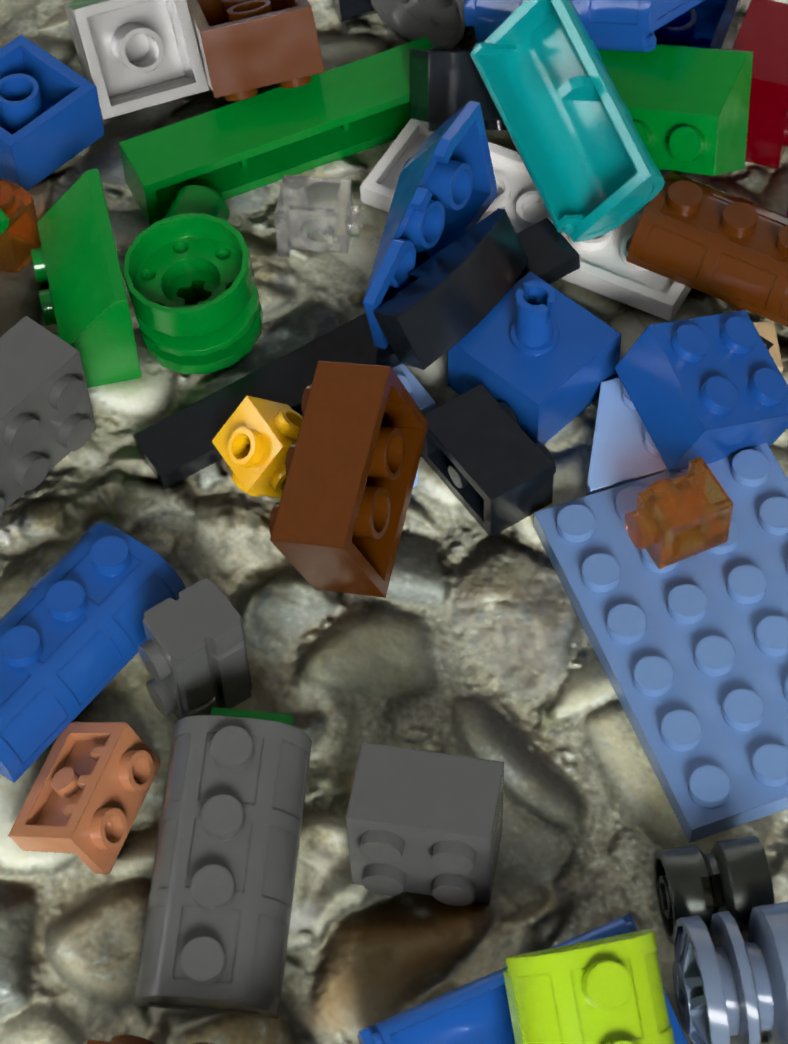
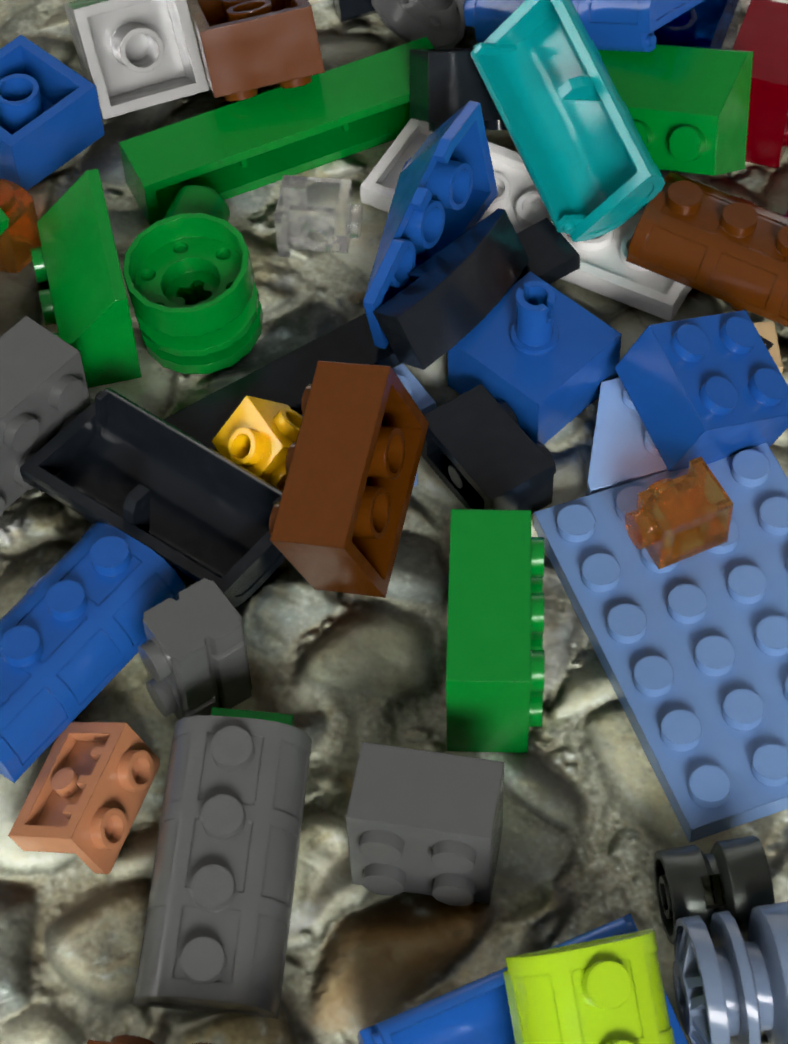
(164, 491): none -> black container
(494, 631): none -> green brick

